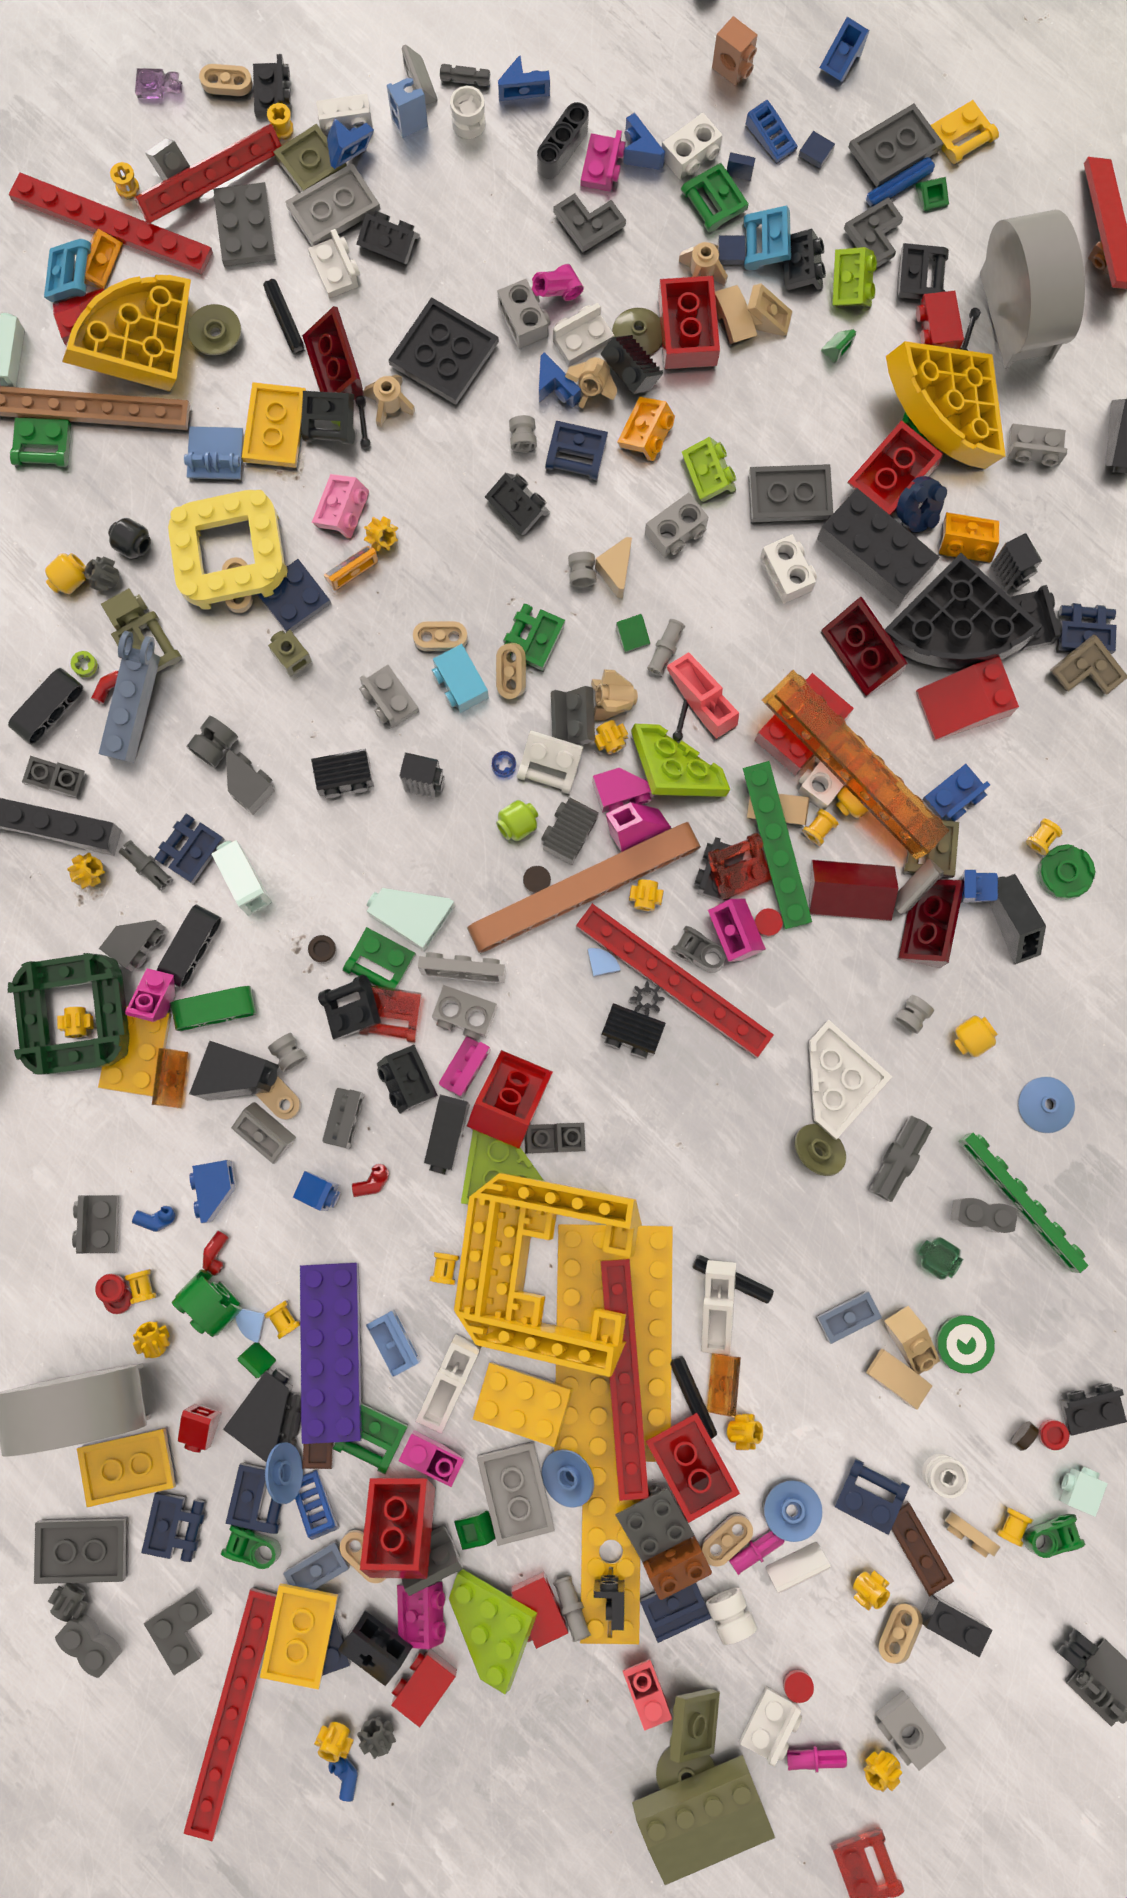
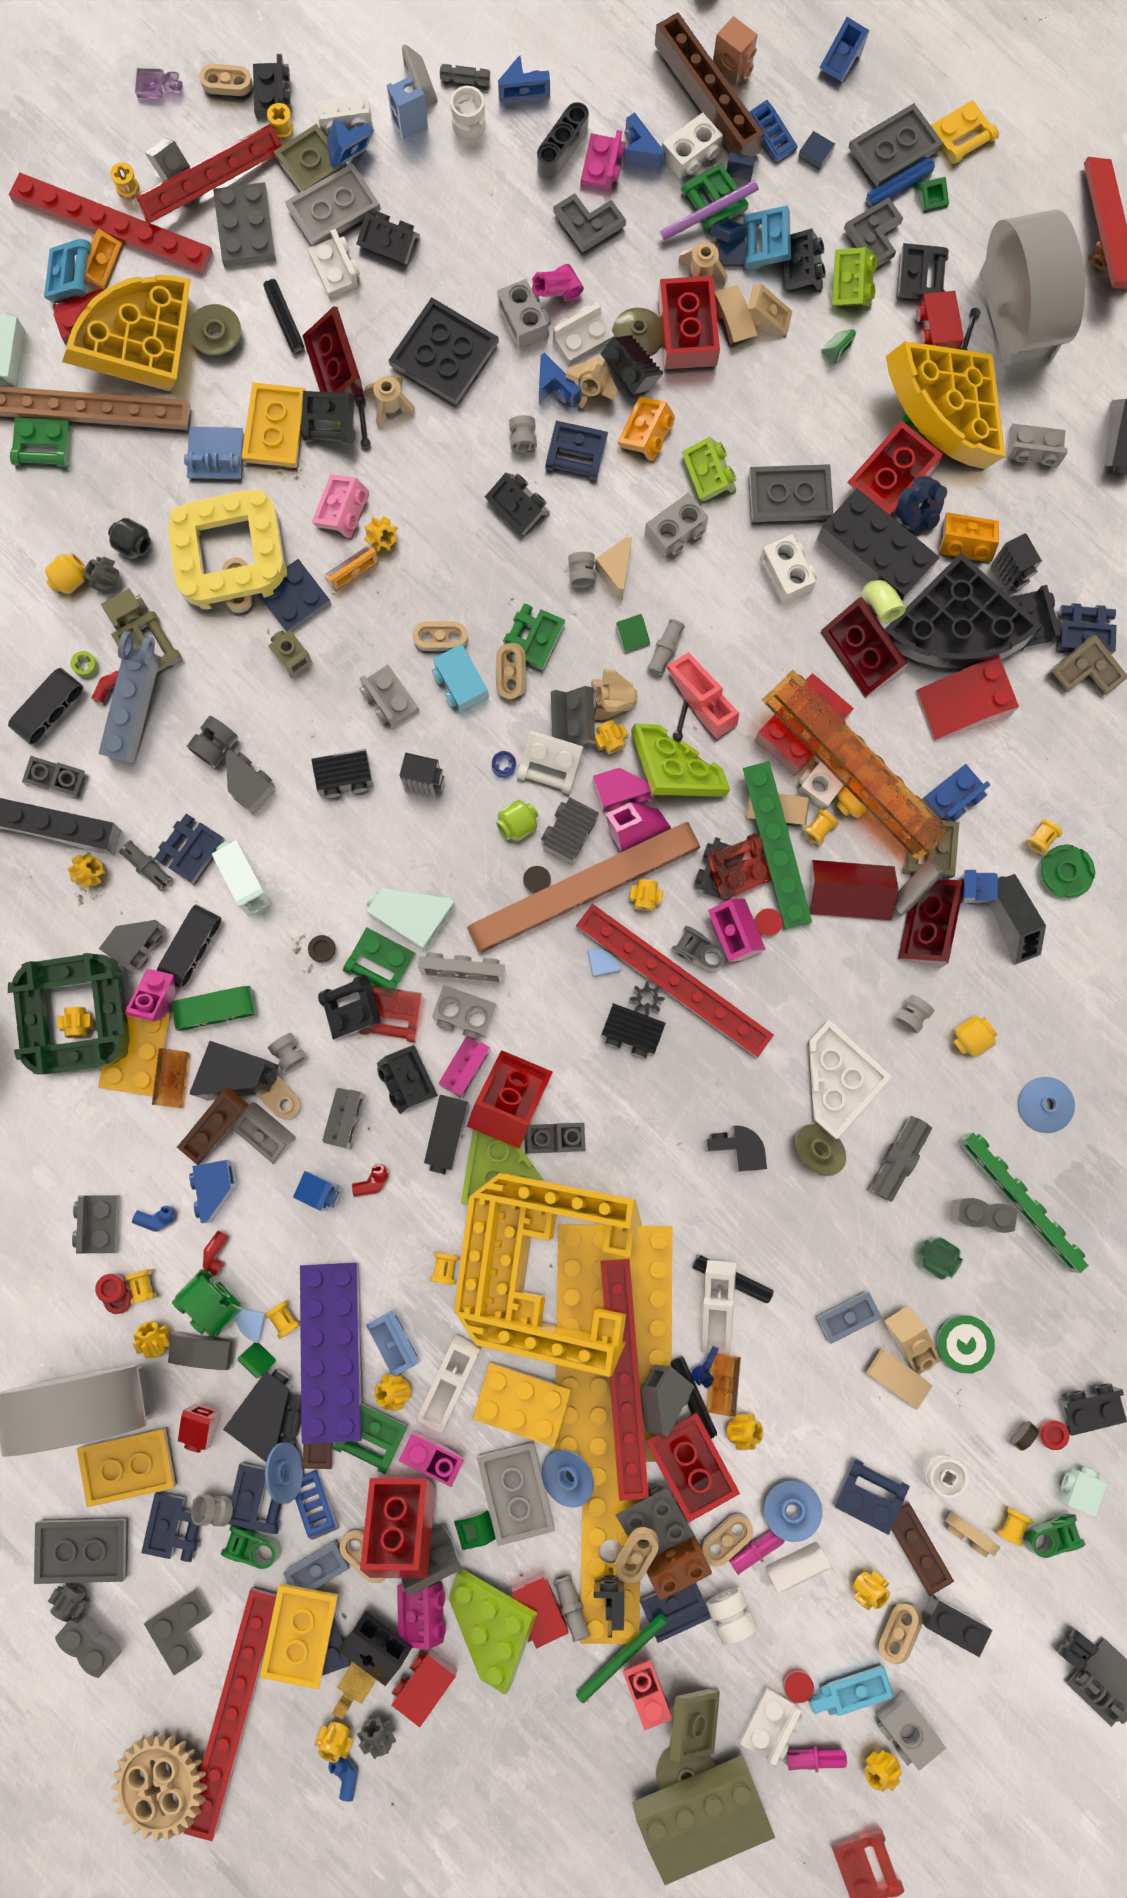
(181, 1782): none -> tan gear
(200, 1352): none -> dark grey slope
(211, 1510): none -> light grey wheel
(212, 1126): none -> reddish brown tile
(356, 1686): none -> clear yellow plate
(392, 1392): none -> yellow gear
(622, 1658): none -> green bar
(637, 1552): none -> tan plate
(663, 1399): none -> dark grey slope
(701, 1373): none -> clear blue hand
(708, 86): none -> reddish brown brick
(709, 210): none -> medium lavender bar
(728, 230): none -> dark blue tile
(747, 1148): none -> black brick
(853, 1692): none -> medium azure hinge
(883, 600): none -> yellowish green cylinder

